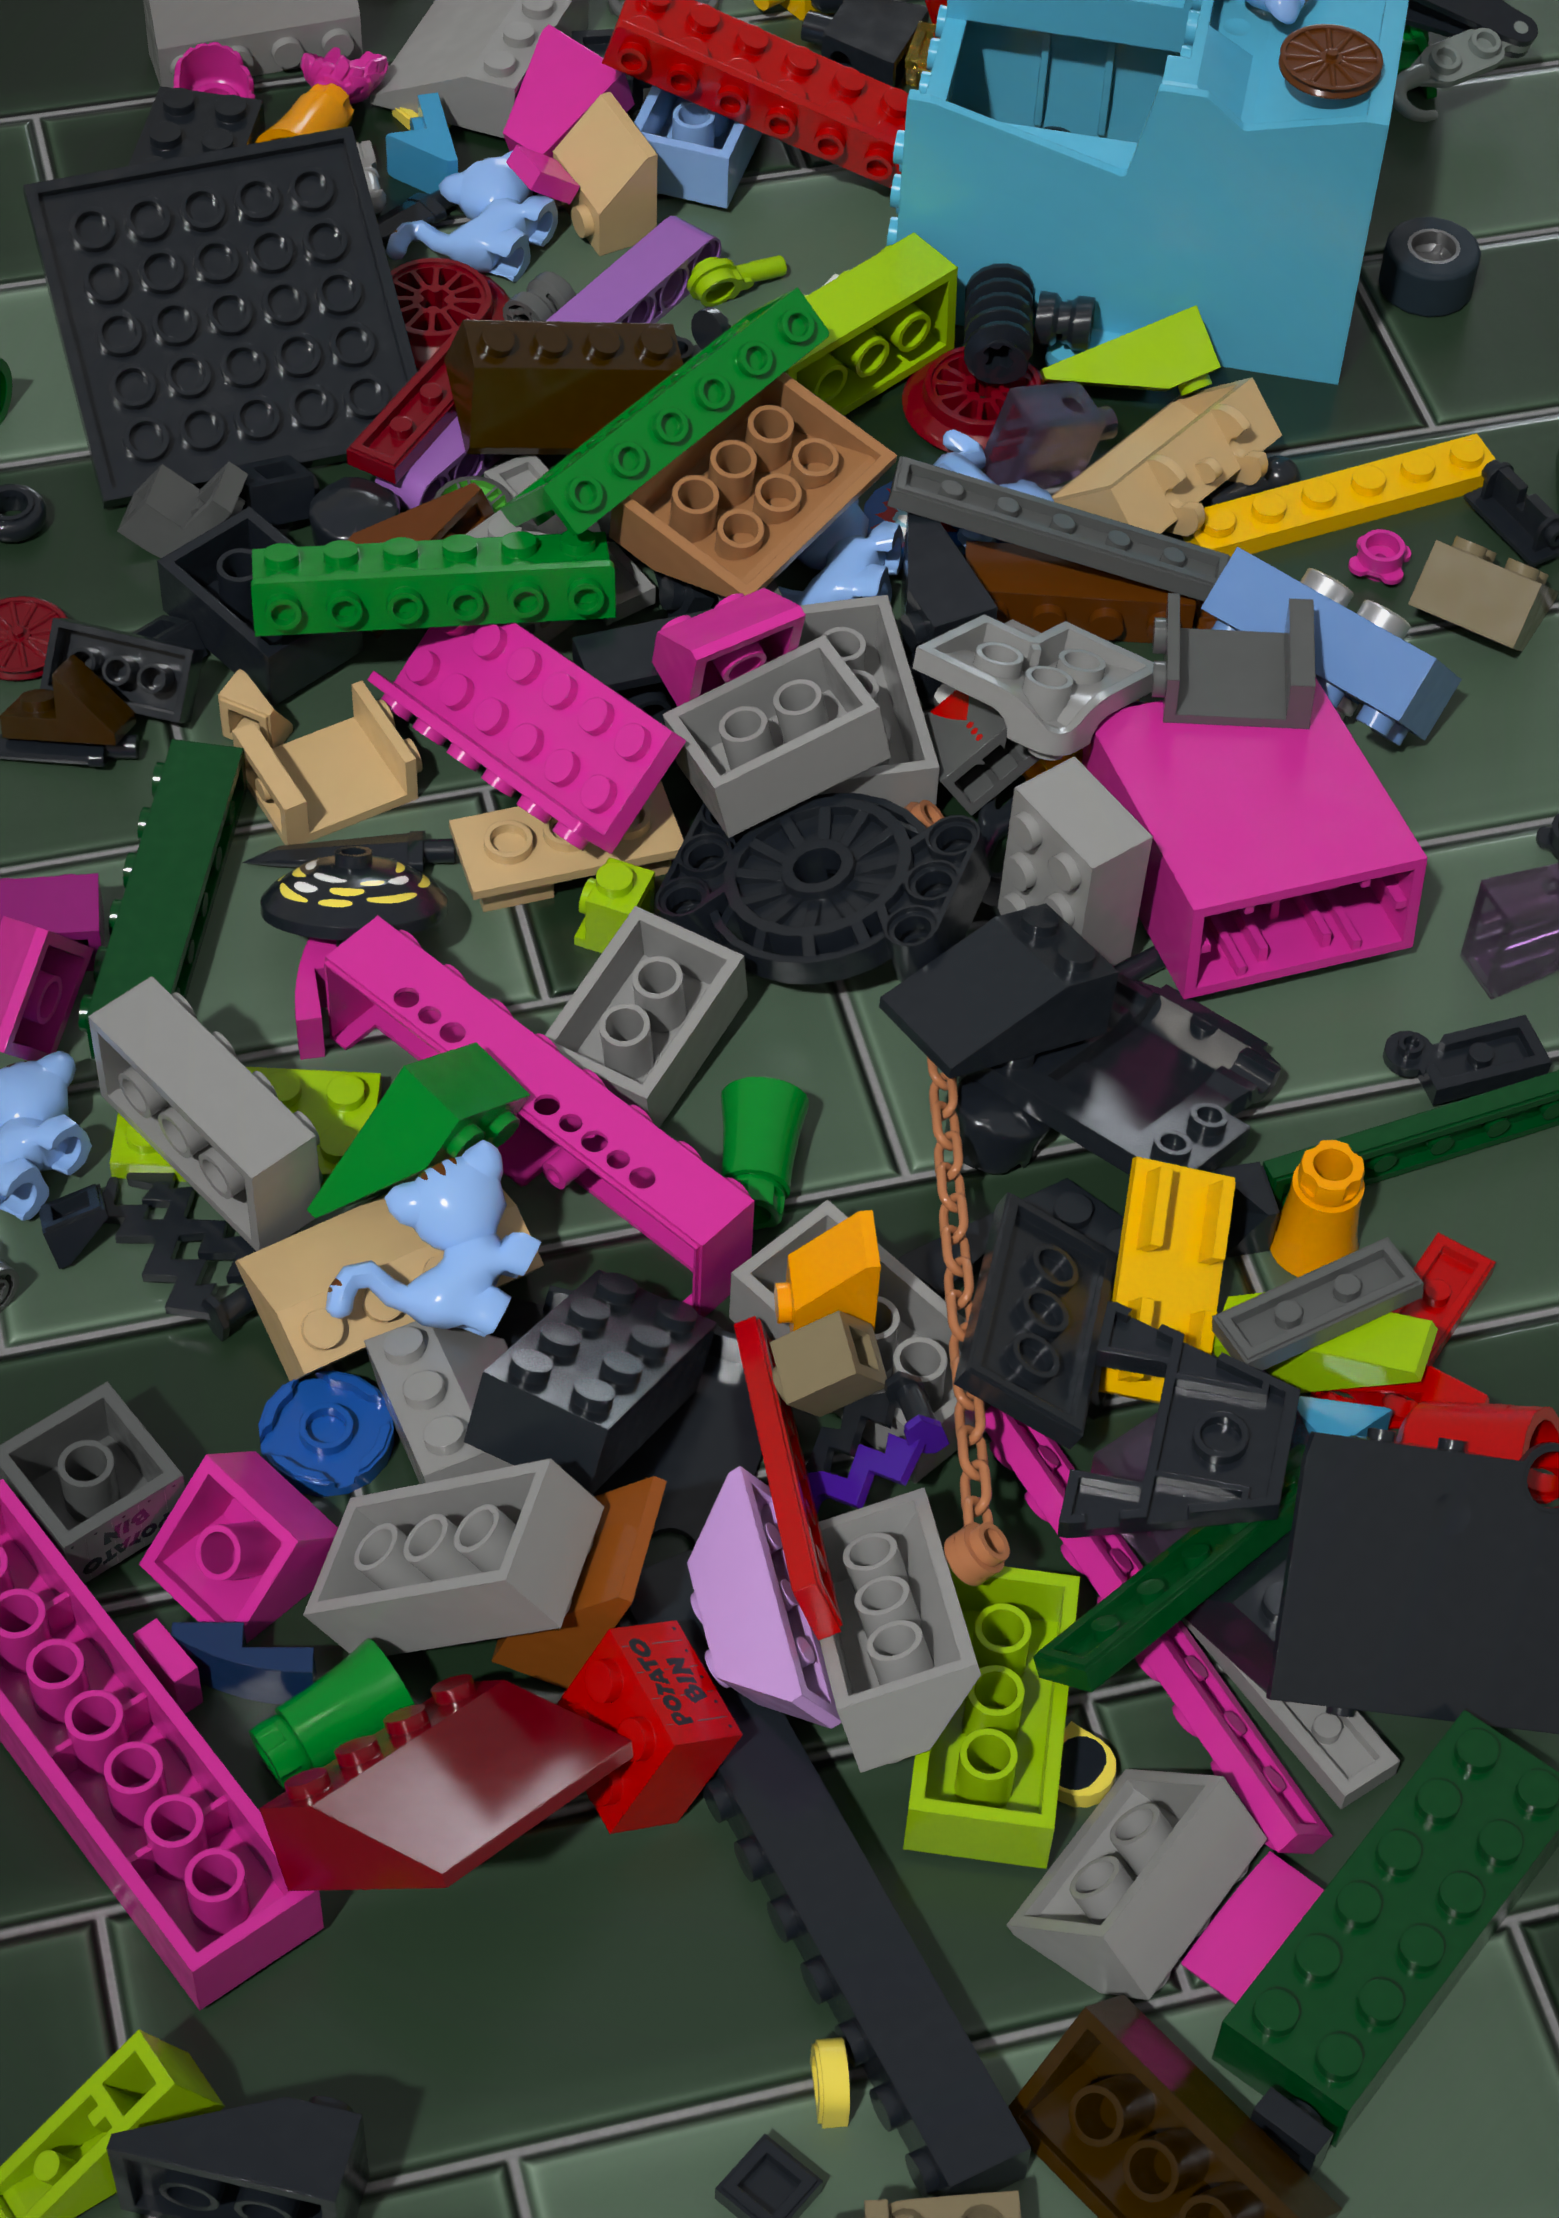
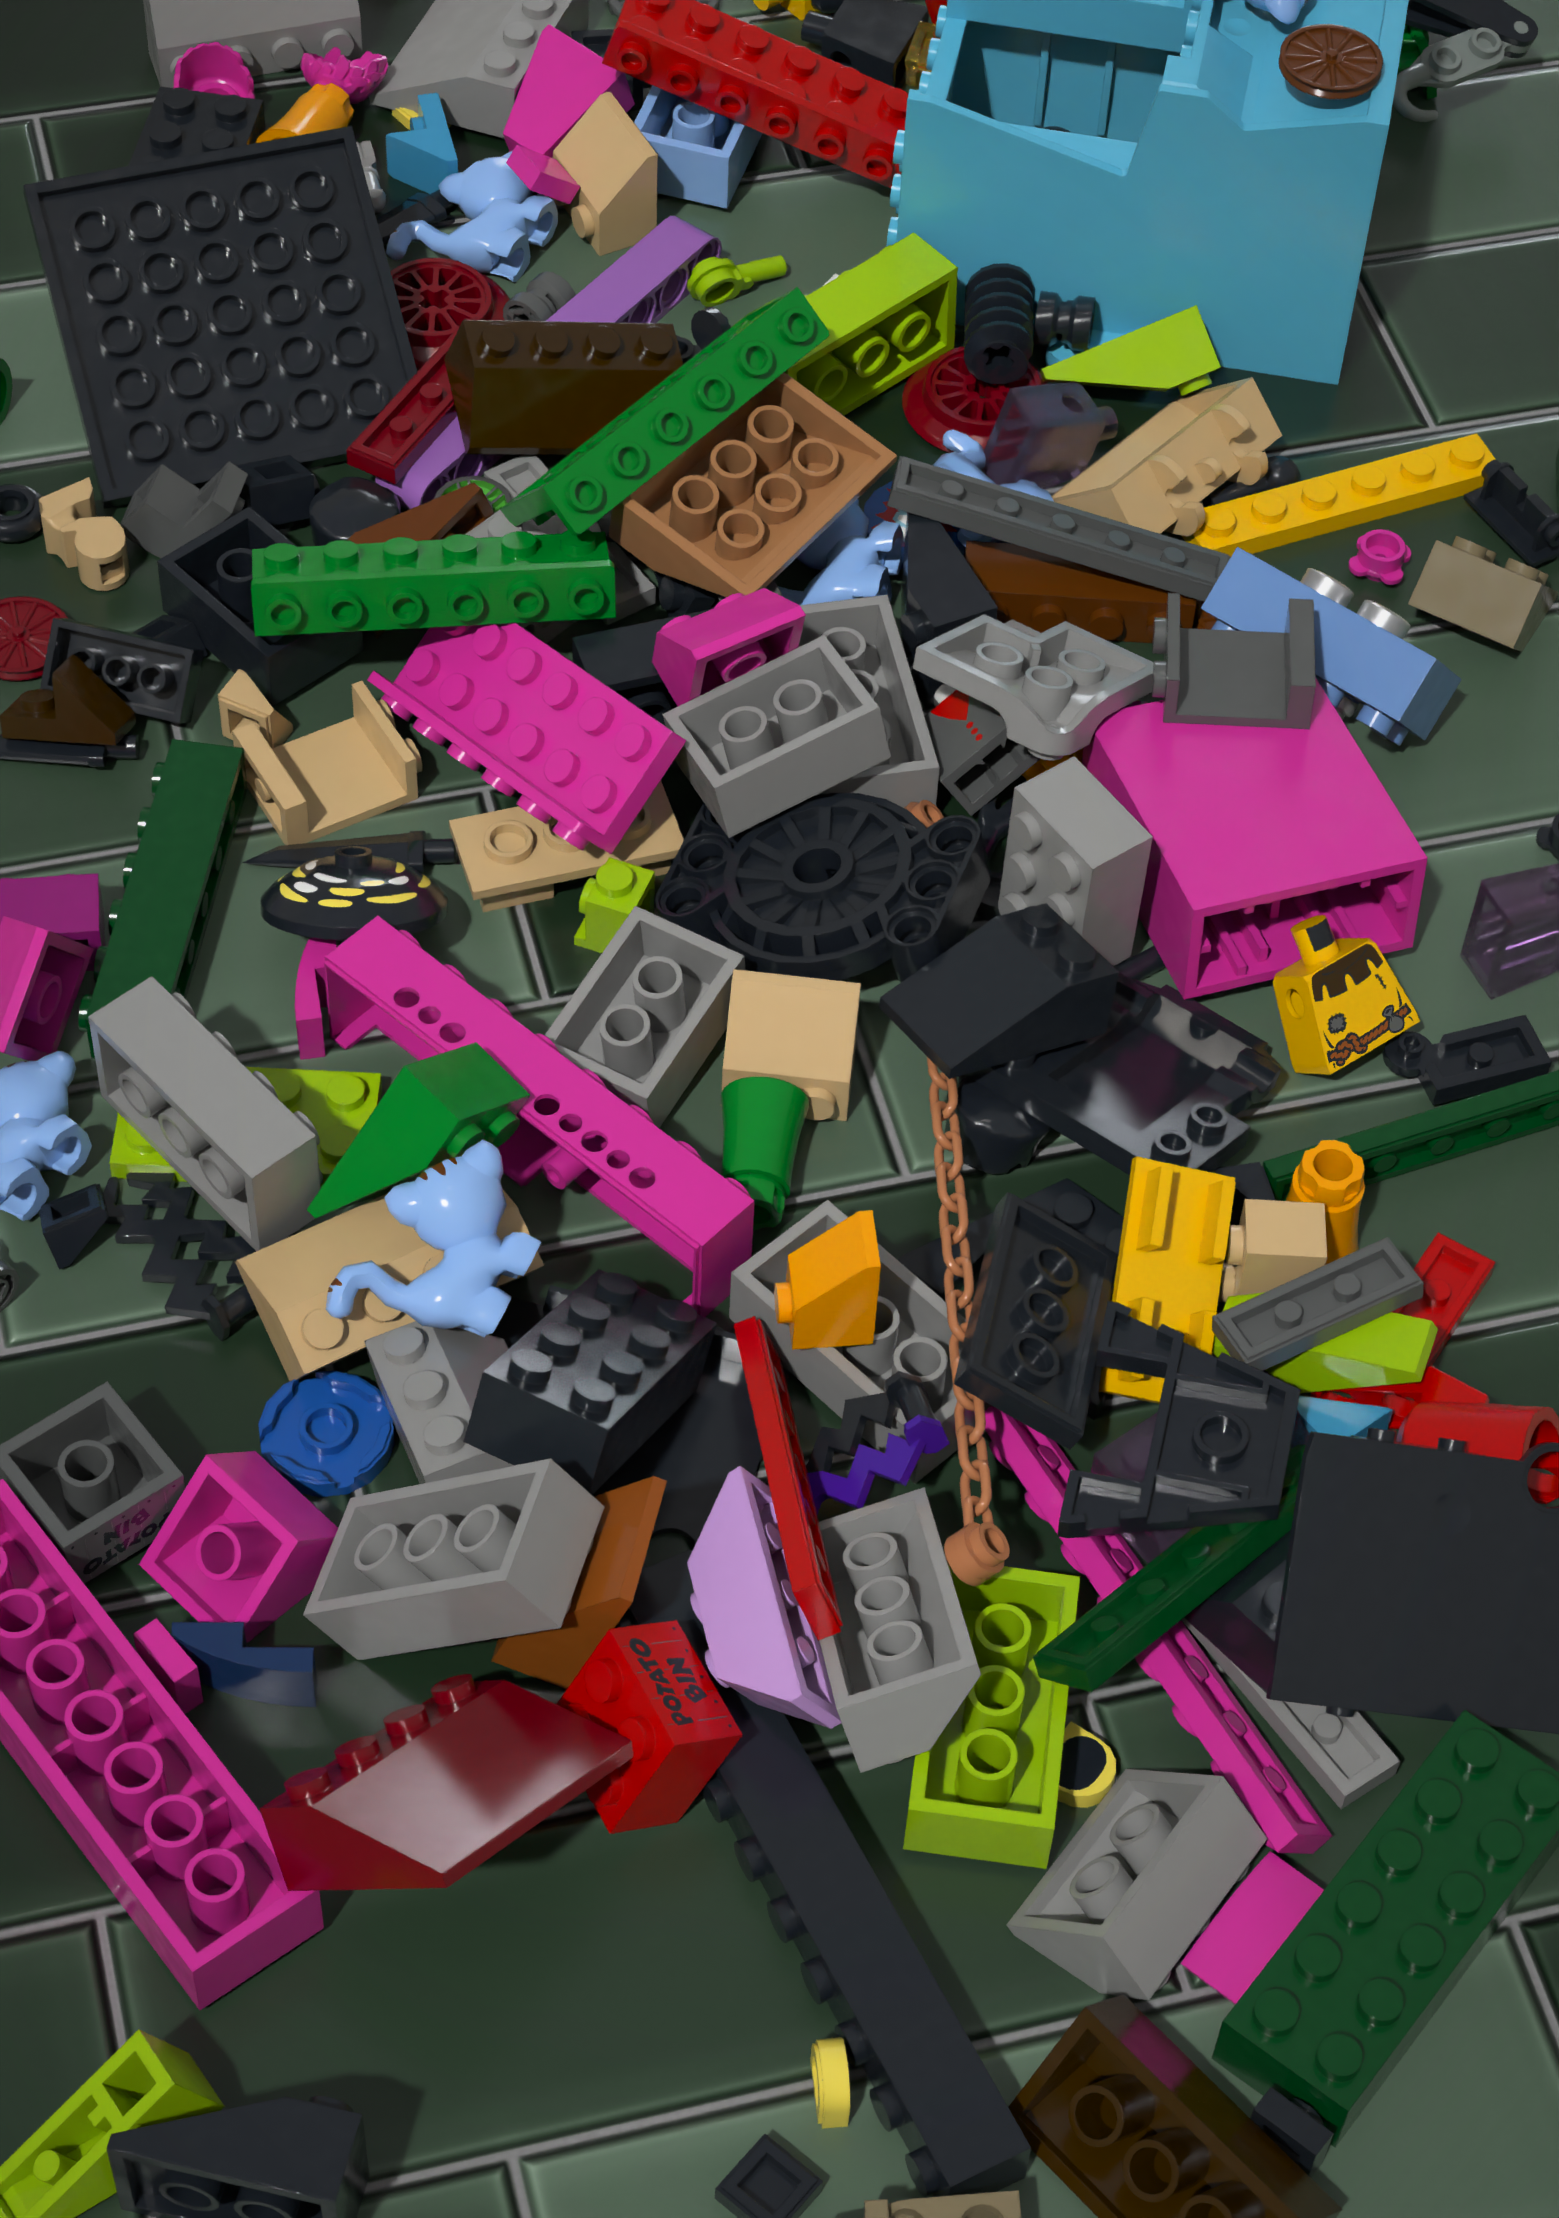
(84, 539): none -> tan leg
(330, 1712): green plant -> none
(794, 1033): none -> tan slope
(827, 1364): dark tan brick -> none
(1273, 1246): none -> tan brick
(1337, 999): none -> yellow torso
(1429, 266): black wheel -> none

